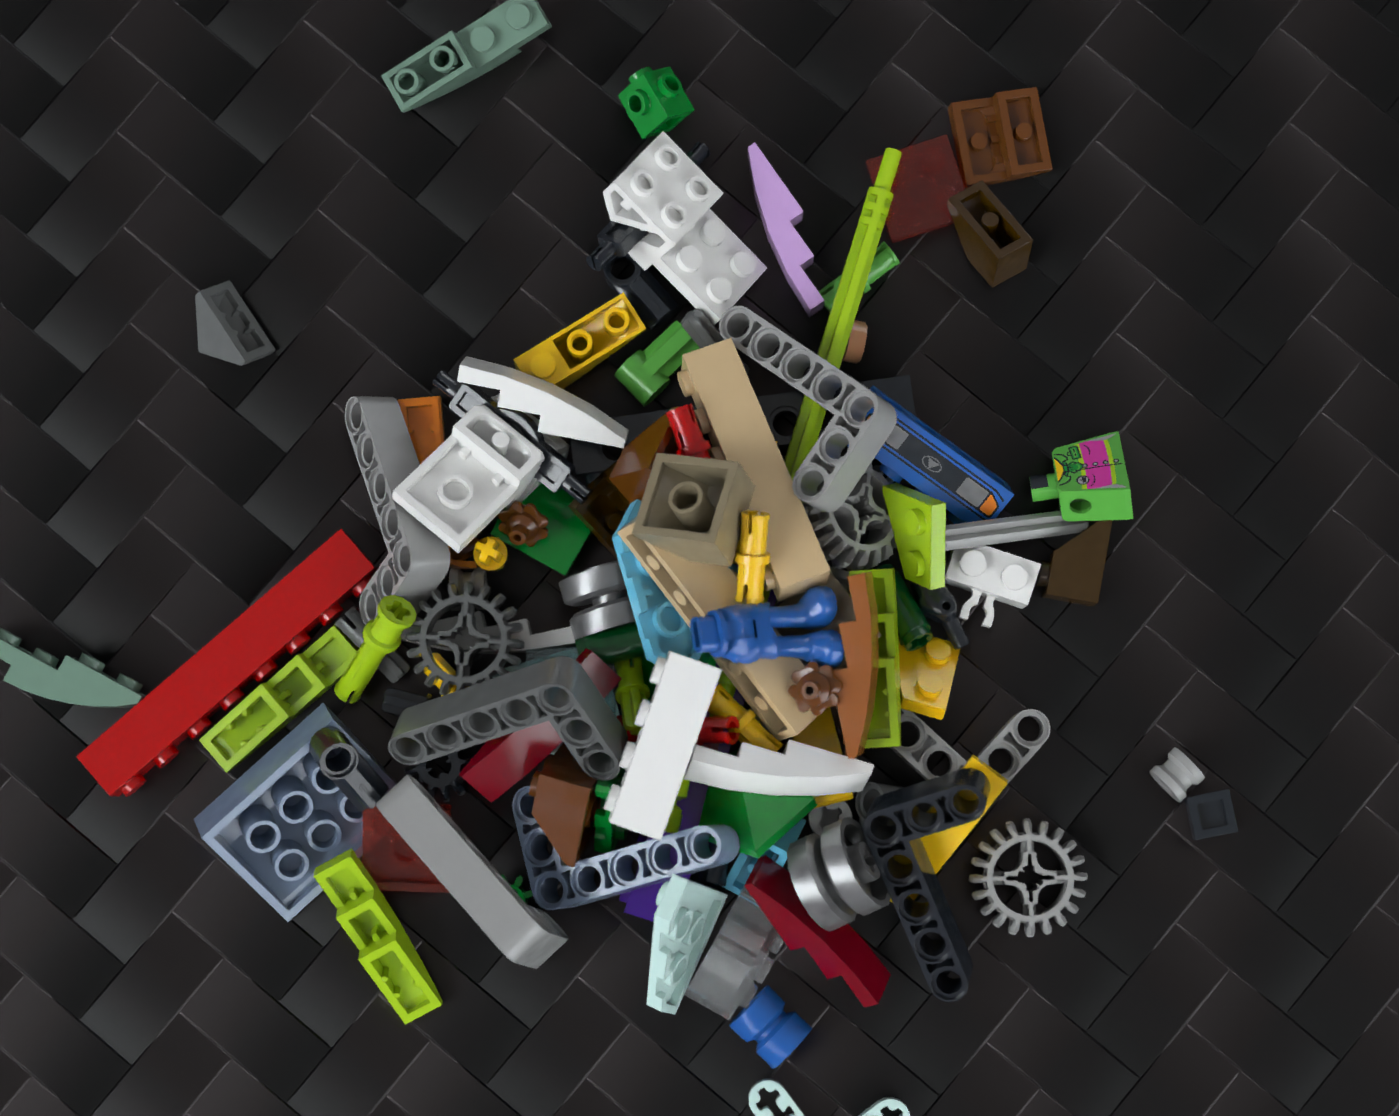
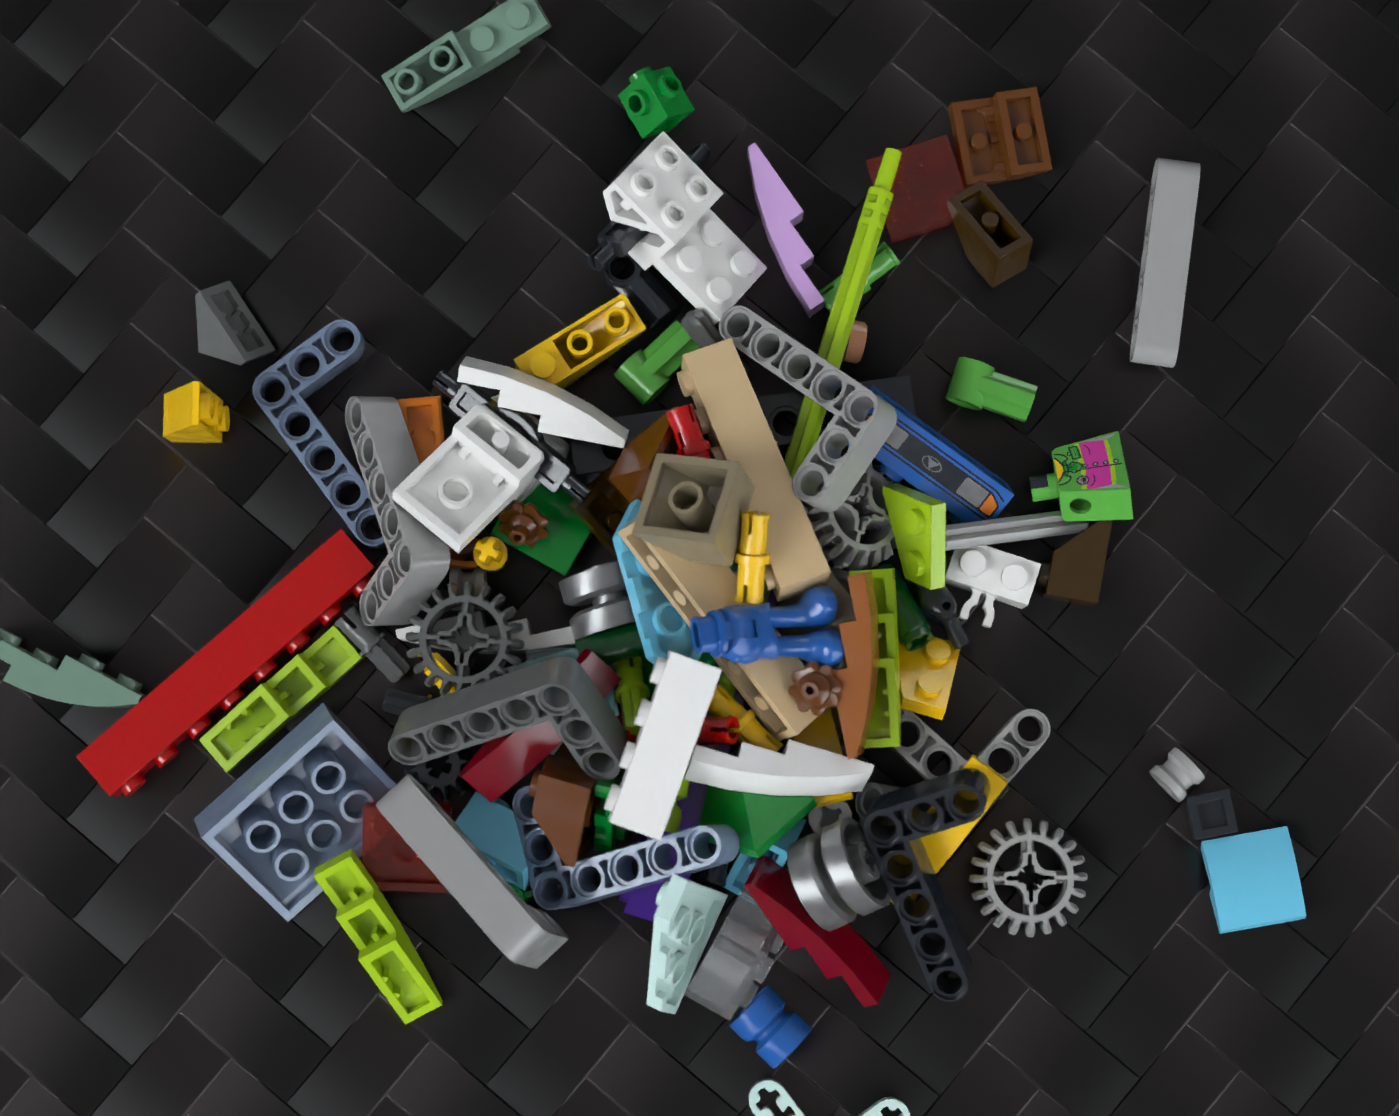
(194, 415): none -> yellow slope
(318, 437): none -> sand blue beam
(347, 769): black piece -> none
(380, 638): lime pin -> none
(496, 836): none -> medium azure slope
(979, 386): none -> bright green piece
(1165, 262): none -> light grey beam
(1253, 879): none -> medium azure slope

